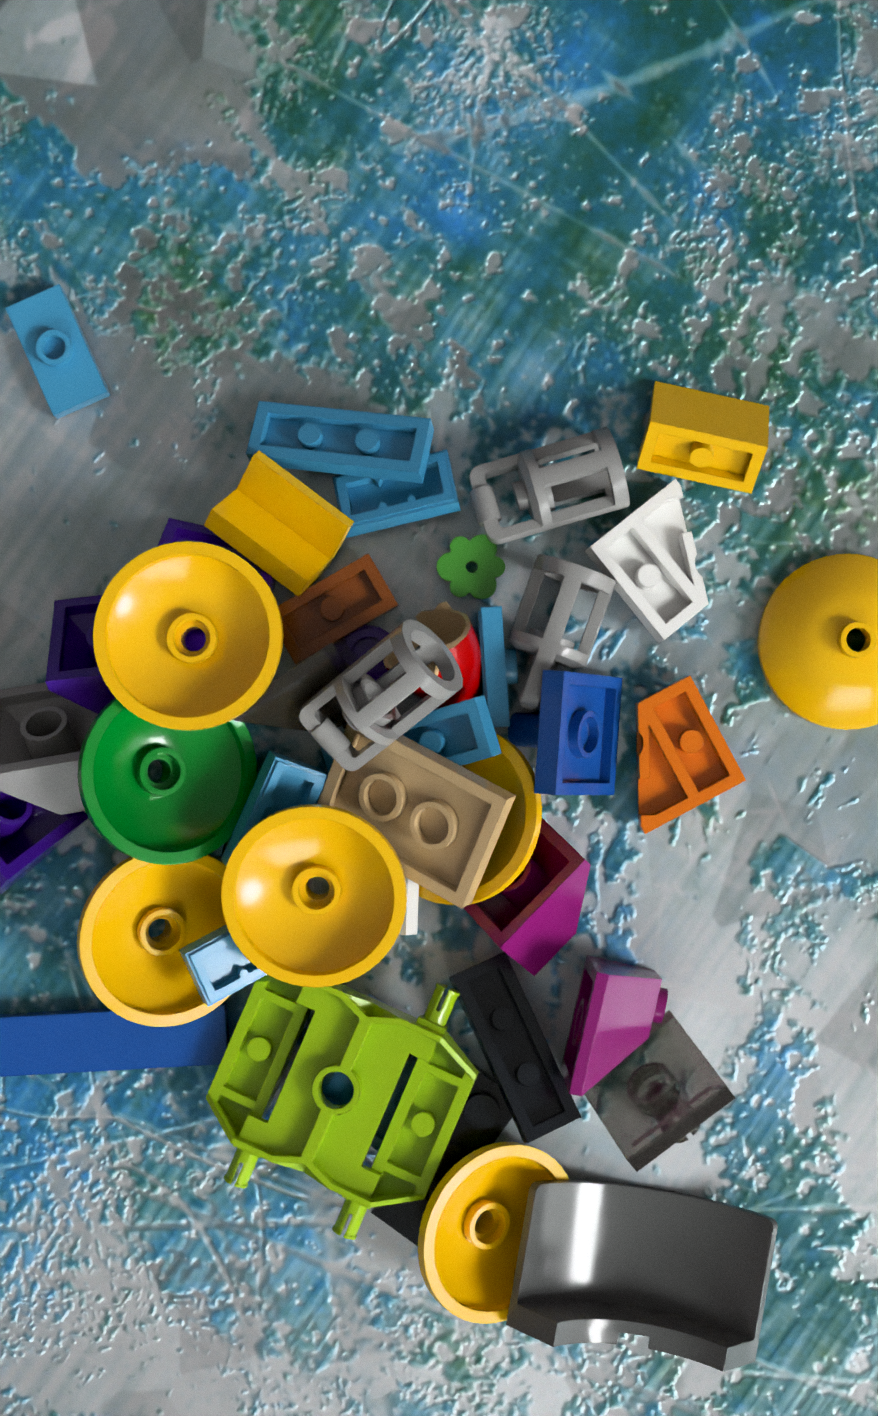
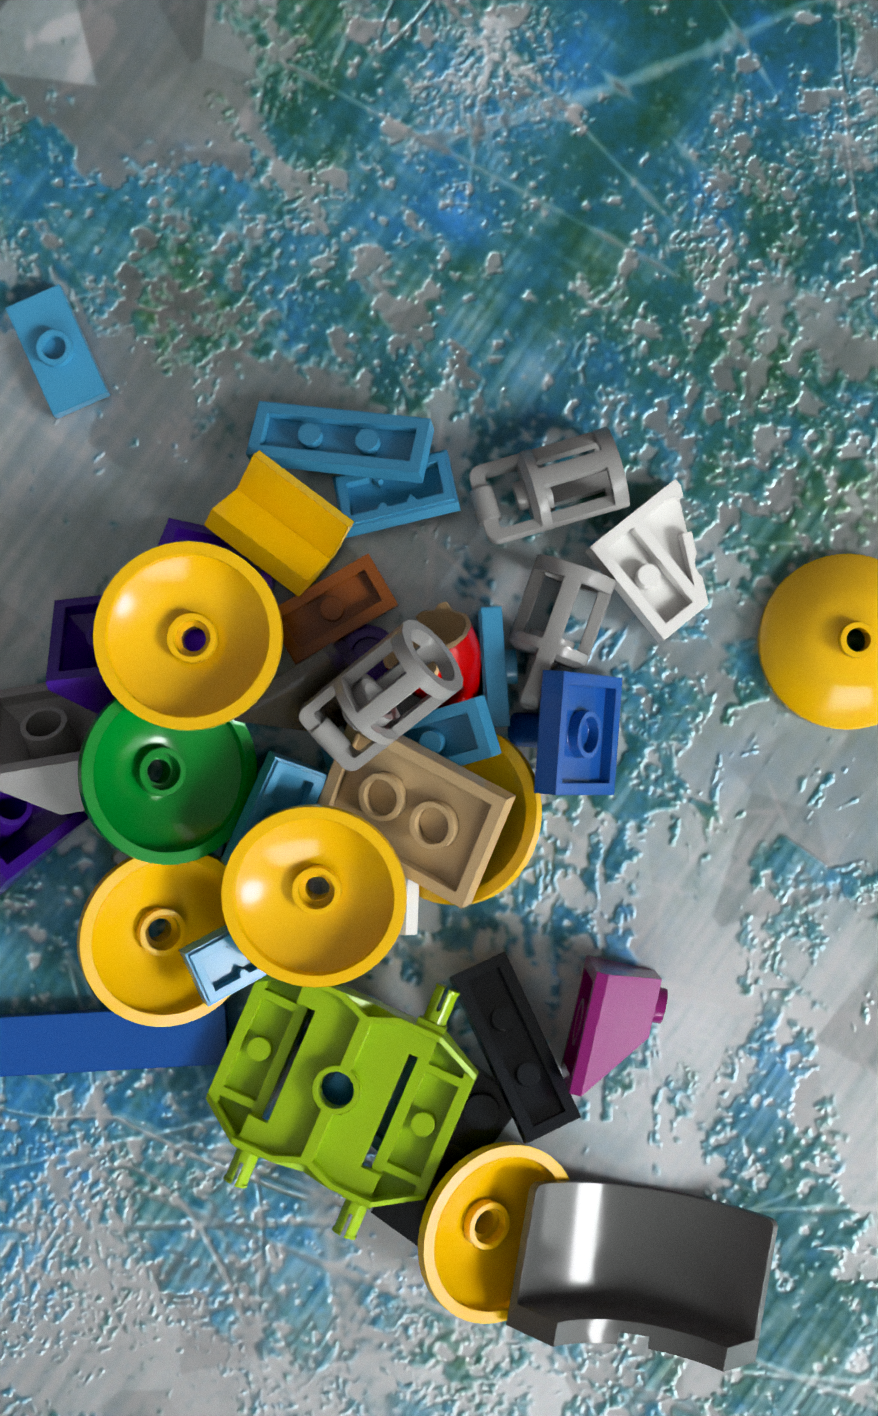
(480, 551): bright green plant -> none
(540, 906): magenta slope -> none
(658, 1094): clear smoke tile -> none
(679, 755): orange wing -> none
(704, 437): yellow panel -> none

